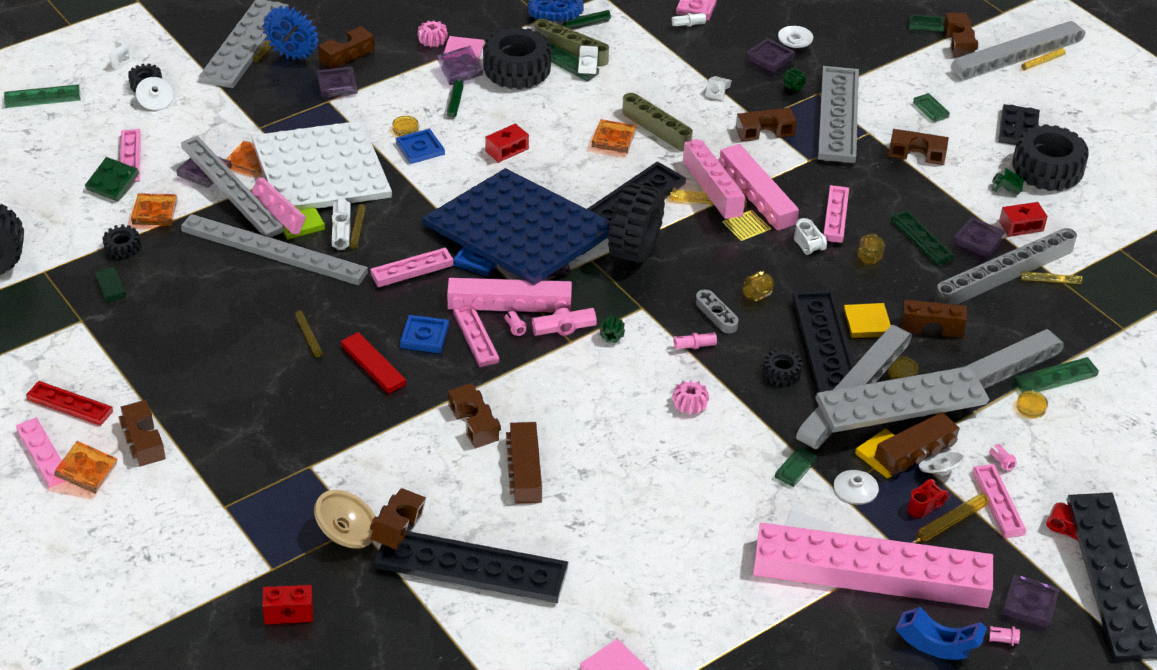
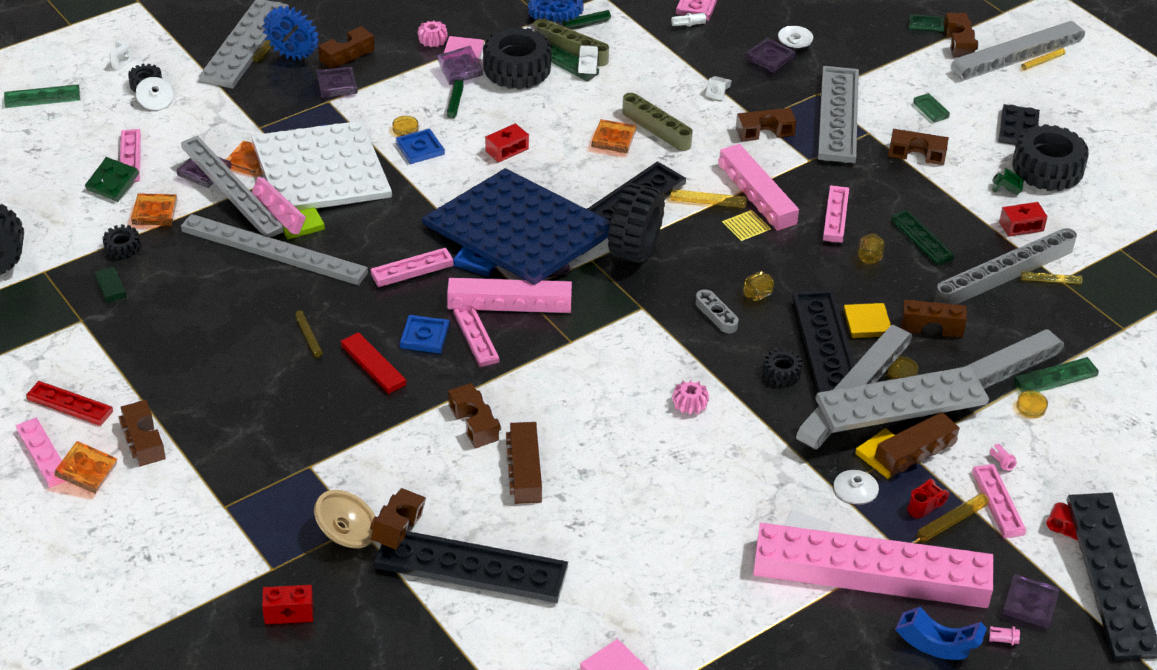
(341, 224): white piece -> none
(357, 226): clear yellow bar -> none
(517, 326): bright pink pin -> none
(564, 321): bright pink piece -> none
(612, 329): dark green gear -> none
(695, 341): bright pink pin -> none
(713, 179): bright pink brick -> none
(794, 79): dark green gear -> none
(796, 466): clear green tile -> none
(809, 237): white piece -> none
(941, 463): white dish -> none
(979, 237): clear purple plate -> none

